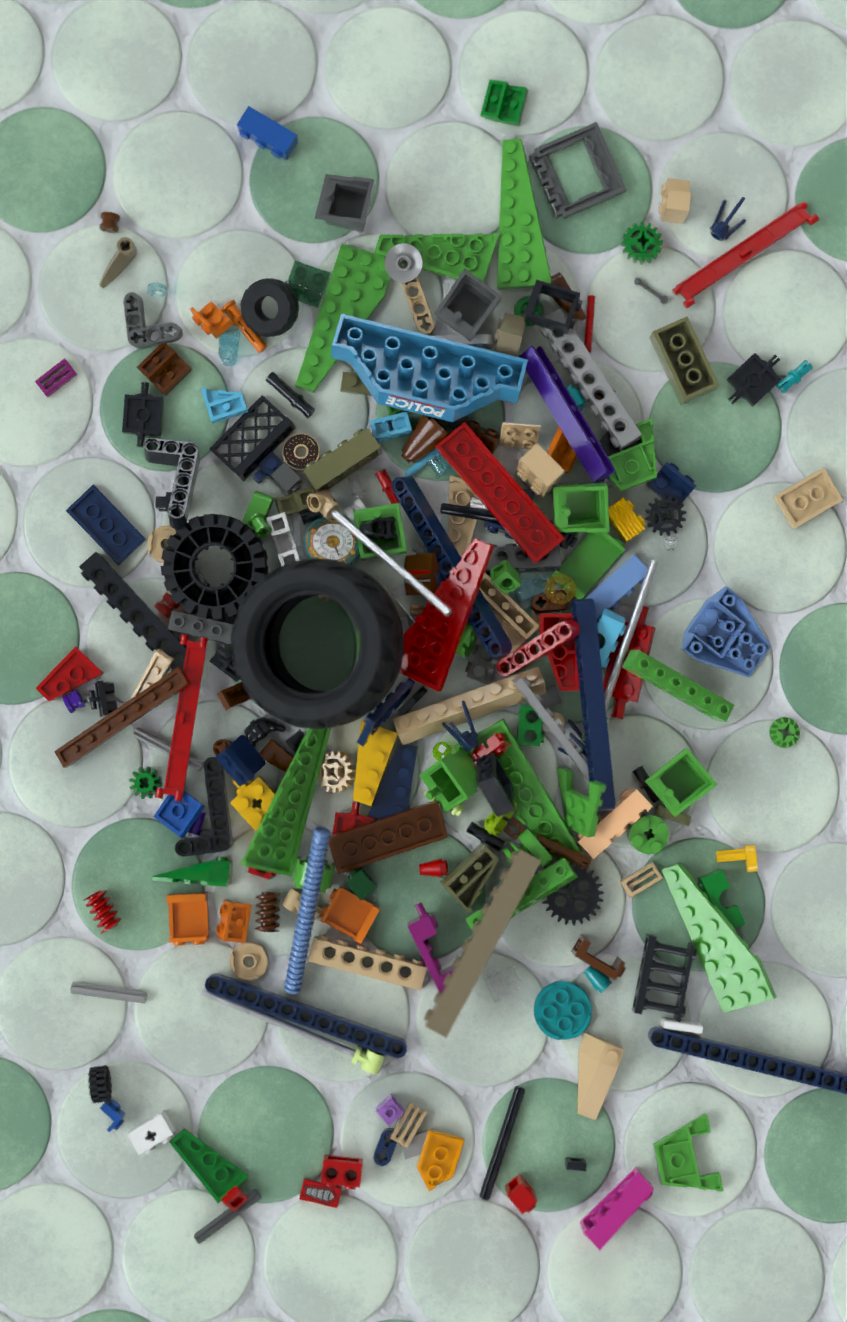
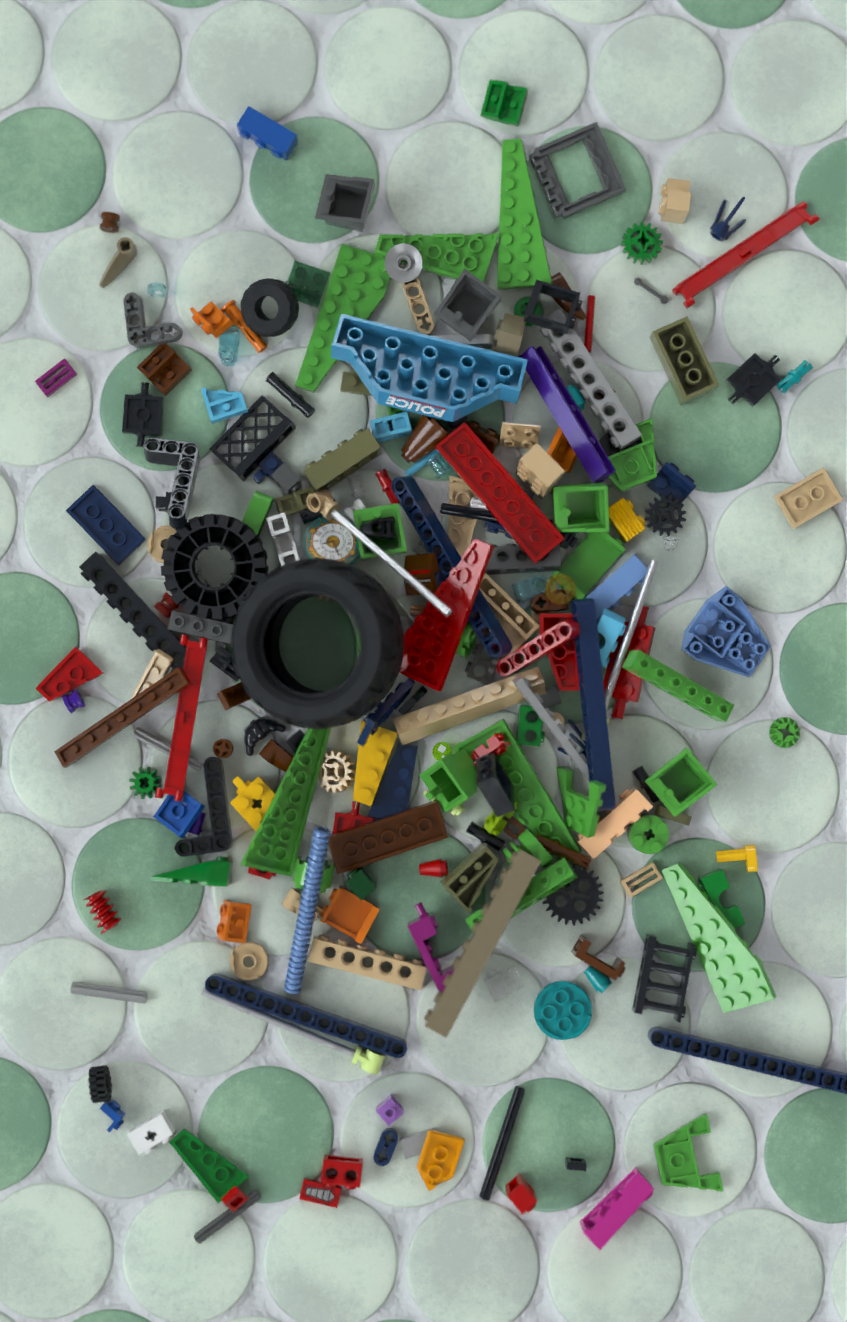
(101, 690): black hips -> none
(188, 918): orange panel -> none
(241, 760): dark blue bracket -> none
(258, 523): bright green bush -> none
(268, 911): reddish brown piece -> none
(293, 443): tile -> none
(416, 1111): tan tile -> none
(466, 739): dark blue plant -> none
(505, 577): bright green brick -> none
(596, 1071): tan wedge -> none
(682, 1026): white tile -> none

